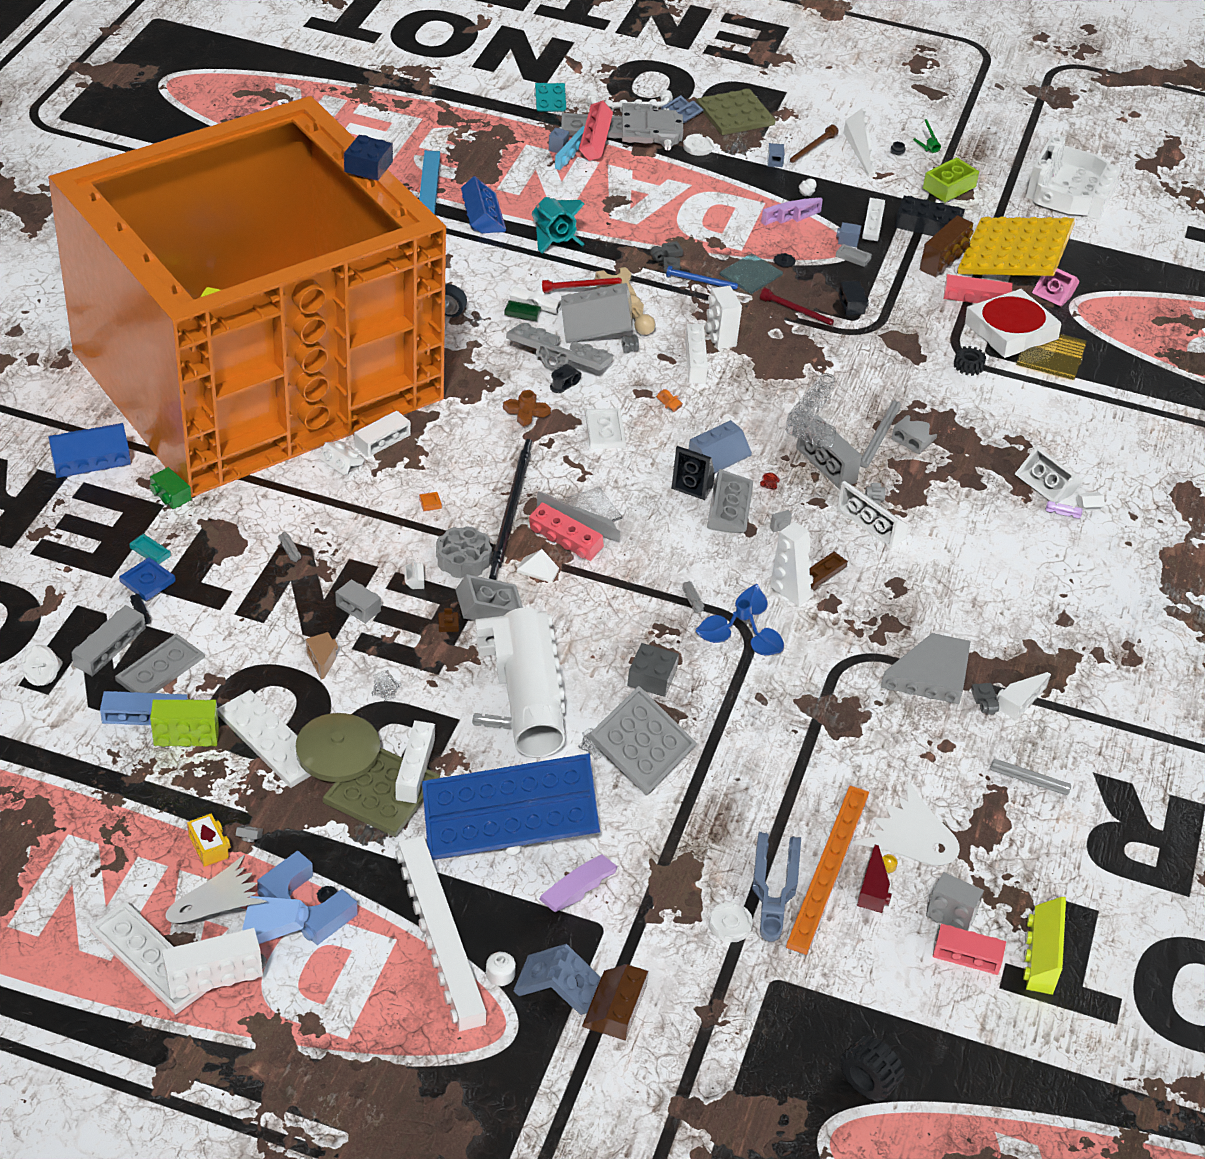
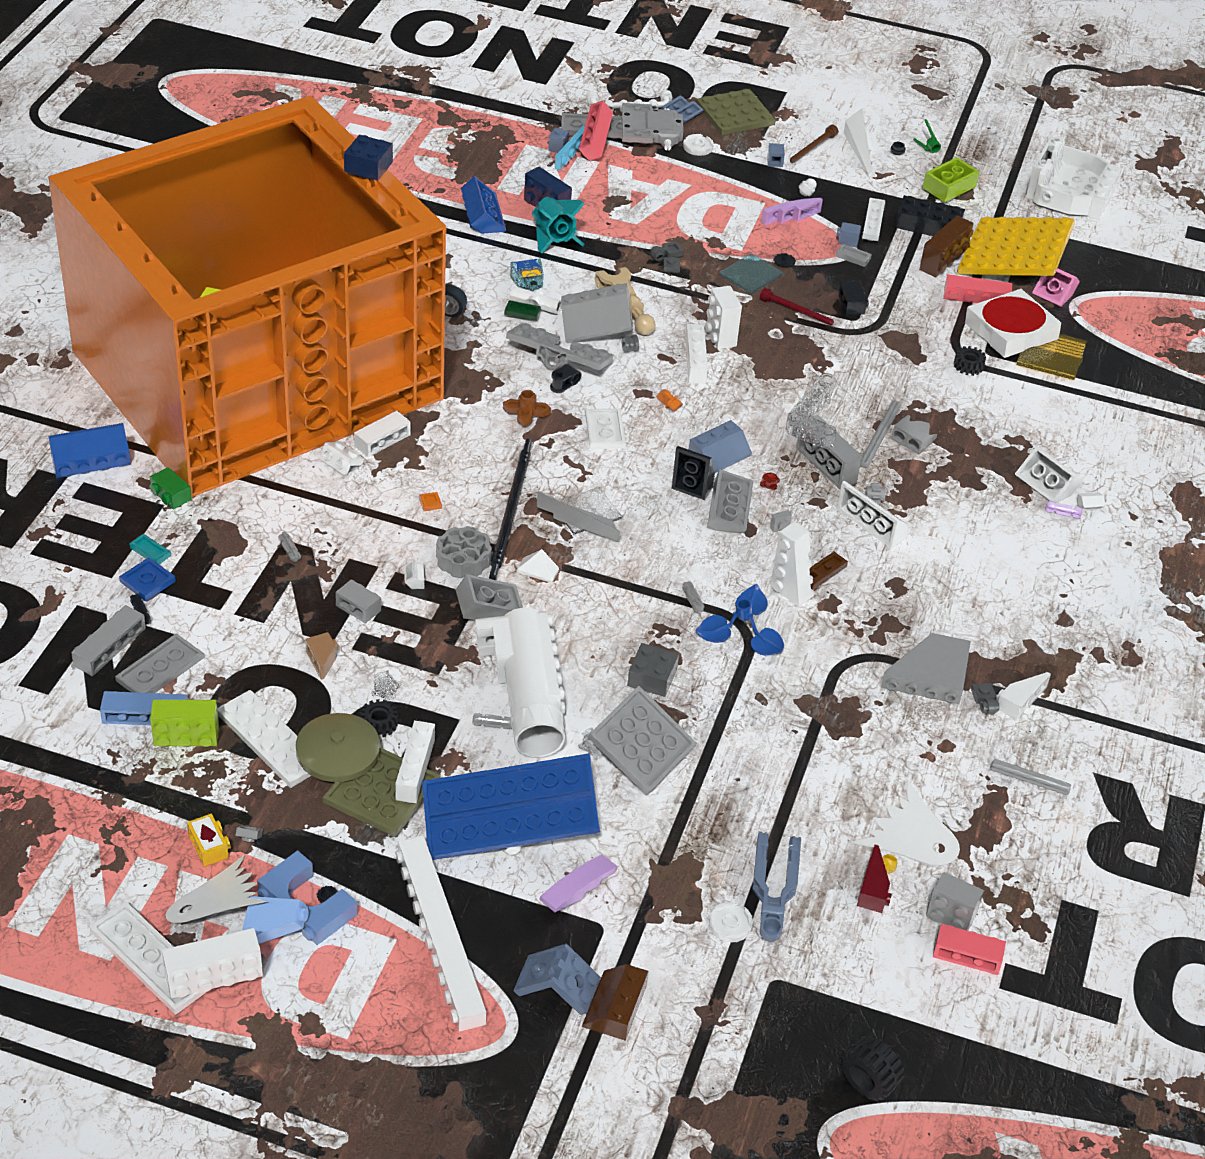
(40, 665): white tile -> none
(381, 709): none -> black tyre
(429, 179): dark azure beam -> none
(448, 621): reddish brown tile -> none
(500, 968): white head -> none
(527, 274): none -> clear light blue torso
(543, 184): none -> dark blue brick
(548, 286): red piece -> none
(550, 97): teal bracket -> none
(566, 531): coral brick -> none
(670, 271): blue bar -> none
(827, 870): orange plate -> none
(1045, 946): neon yellow slope -> none

